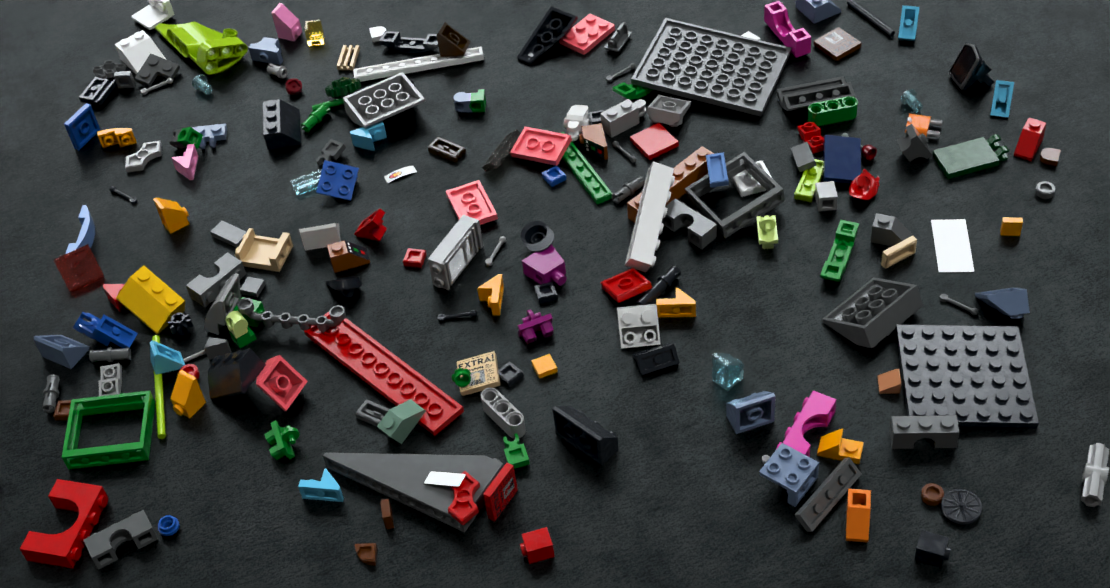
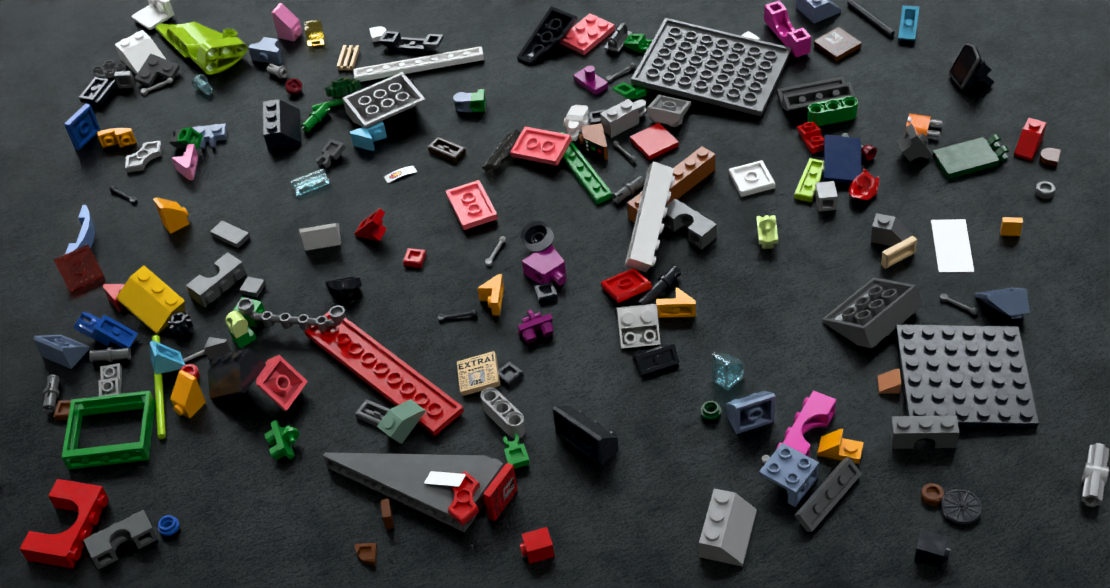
(223, 305): light grey slope -> none
(264, 251): tan panel -> none
(326, 489): medium azure slope -> none
(337, 180): blue hinge -> none
(347, 255): dark orange slope -> none
(451, 42): dark brown slope -> none
(455, 252): light grey door -> none
(461, 381): green plate -> none
(544, 366): light orange tile -> none
(554, 176): blue tile -> none
(590, 81): none -> magenta tile
(637, 42): none -> green slope
(710, 406): none -> dark green plate
(717, 170): medium blue tile -> none
(727, 528): none -> light grey slope
(747, 213): dark grey window -> none
(803, 156): tile -> none
(841, 251): green slope -> none
(858, 515): orange slope -> none
(910, 98): clear light blue piece -> none
(1002, 98): medium azure slope -> none

